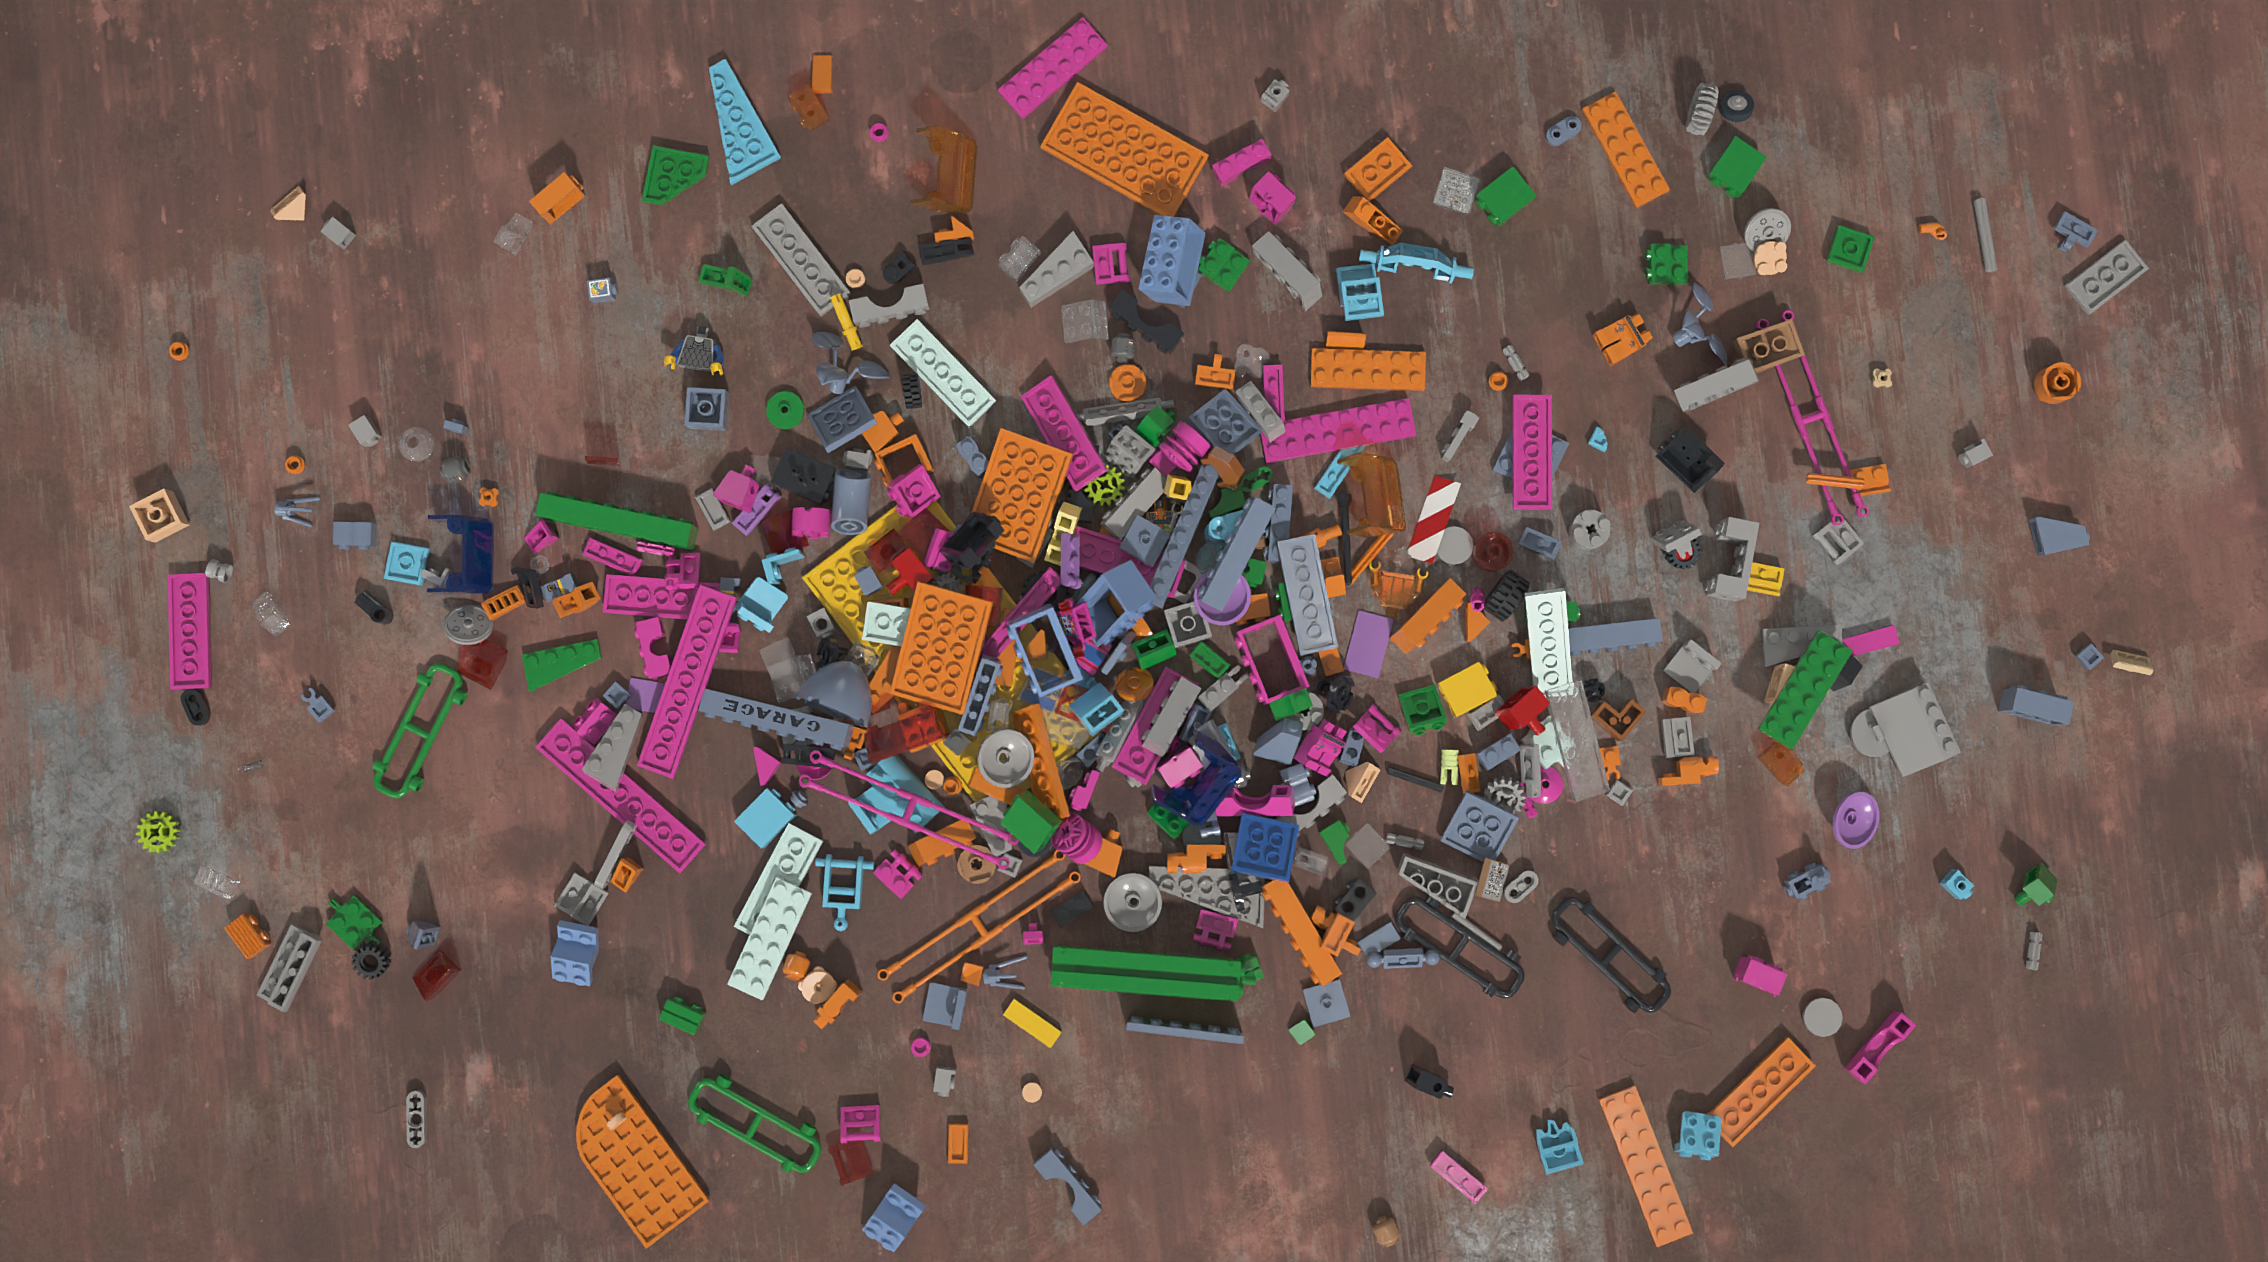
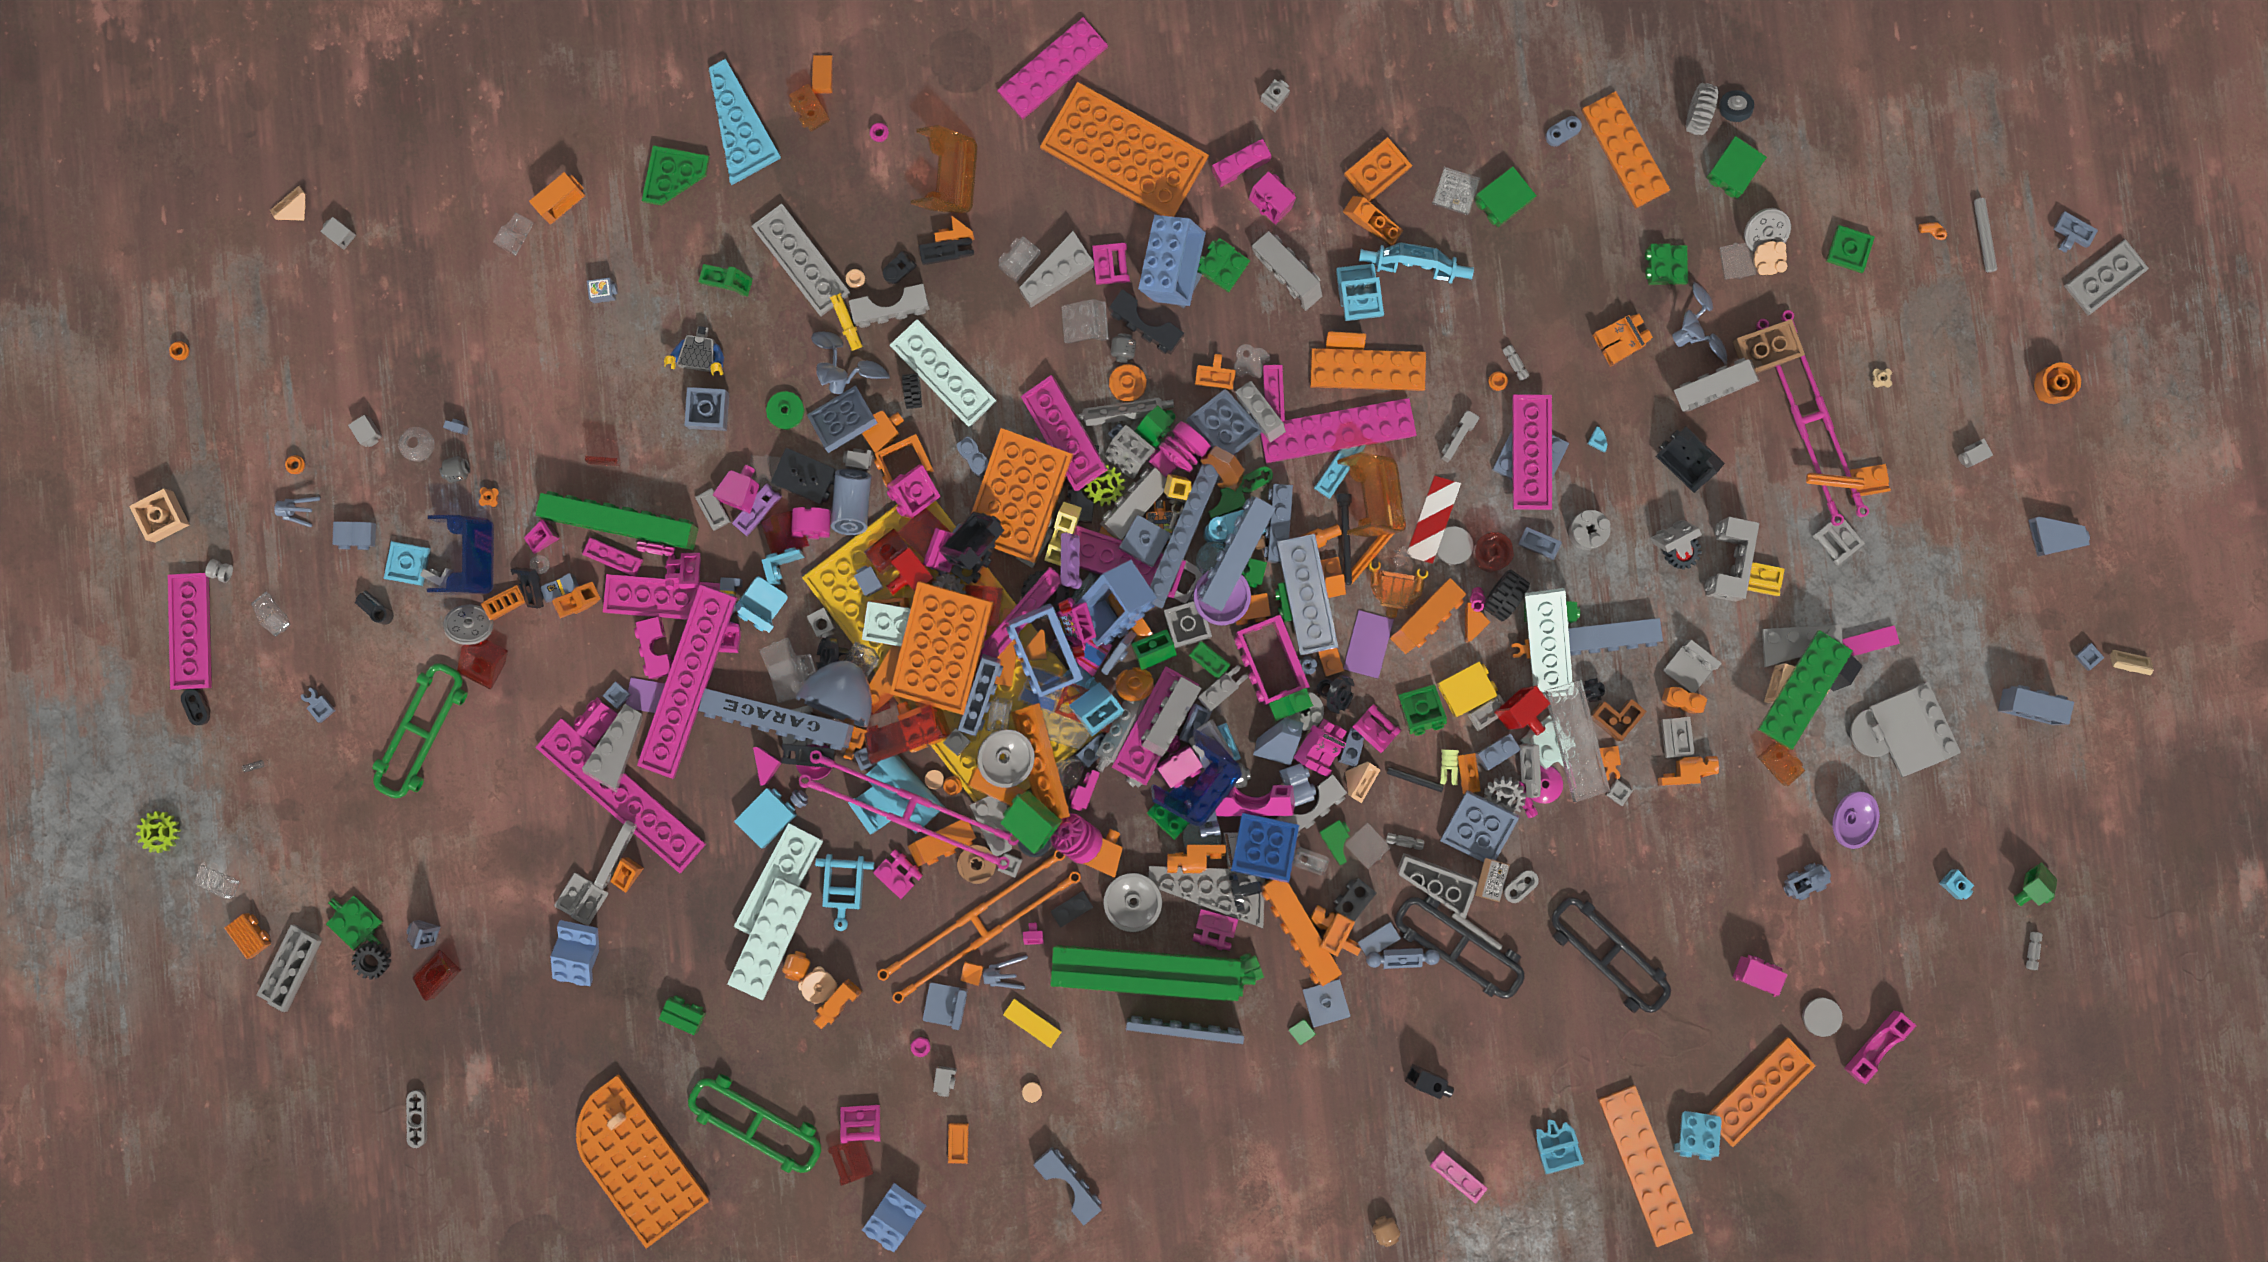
(551, 664): green wing -> none

